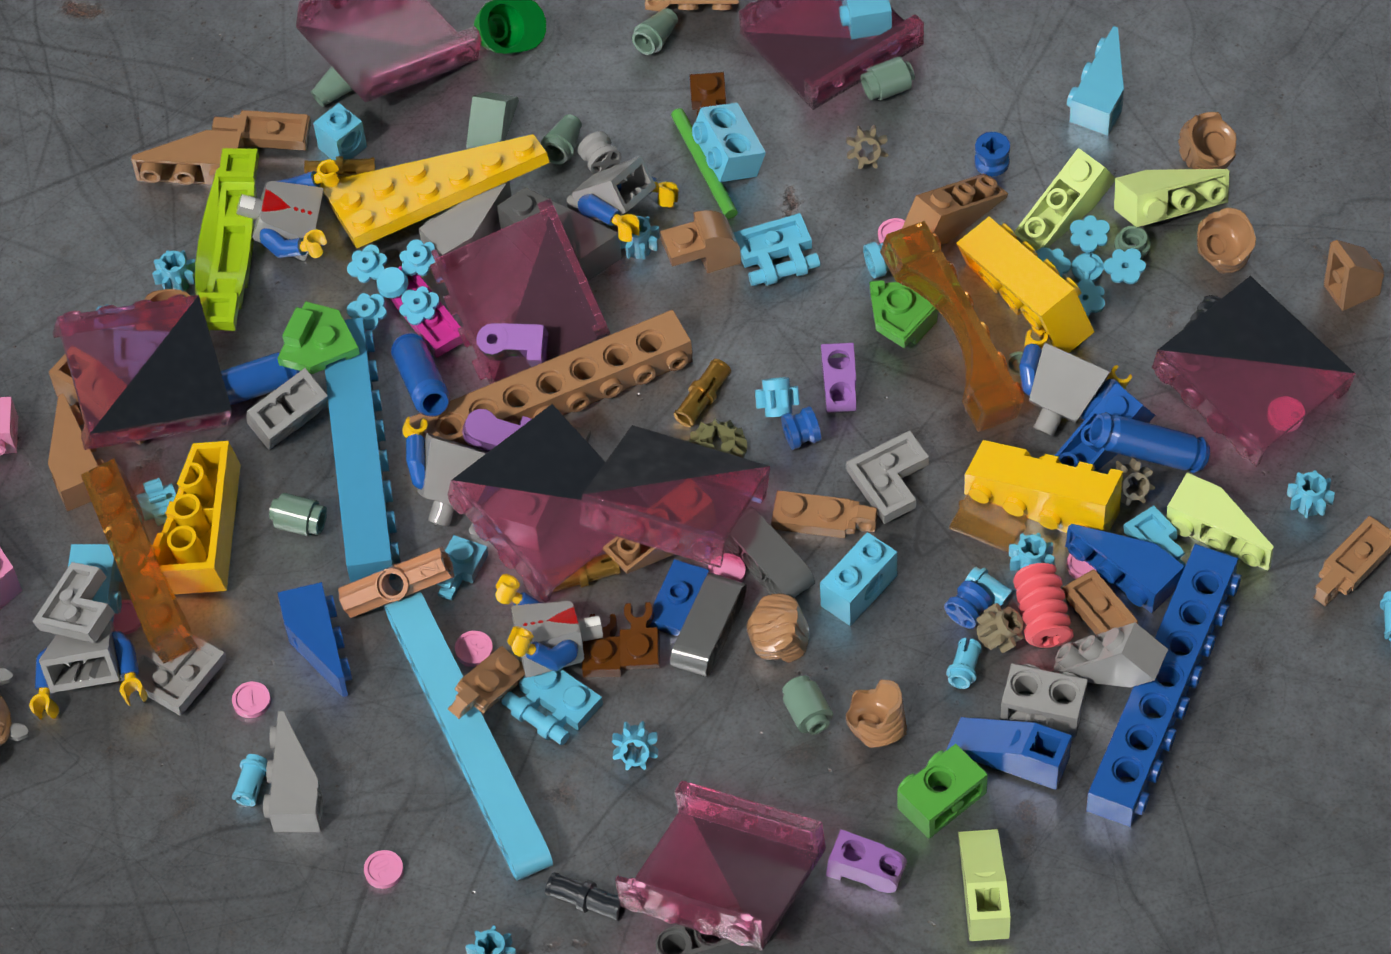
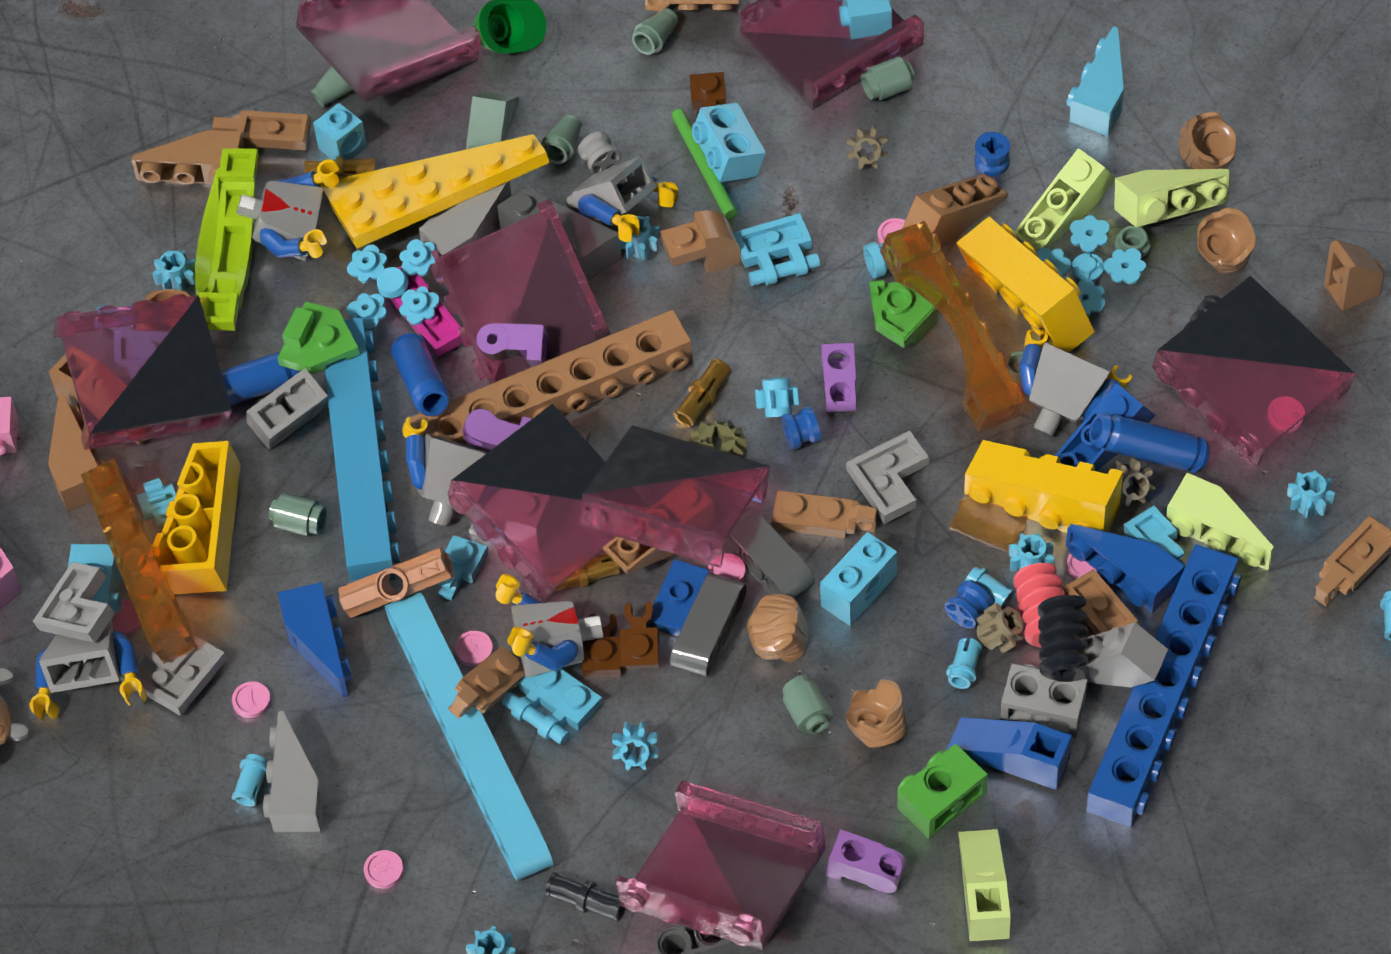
(1060, 636): none -> black piece

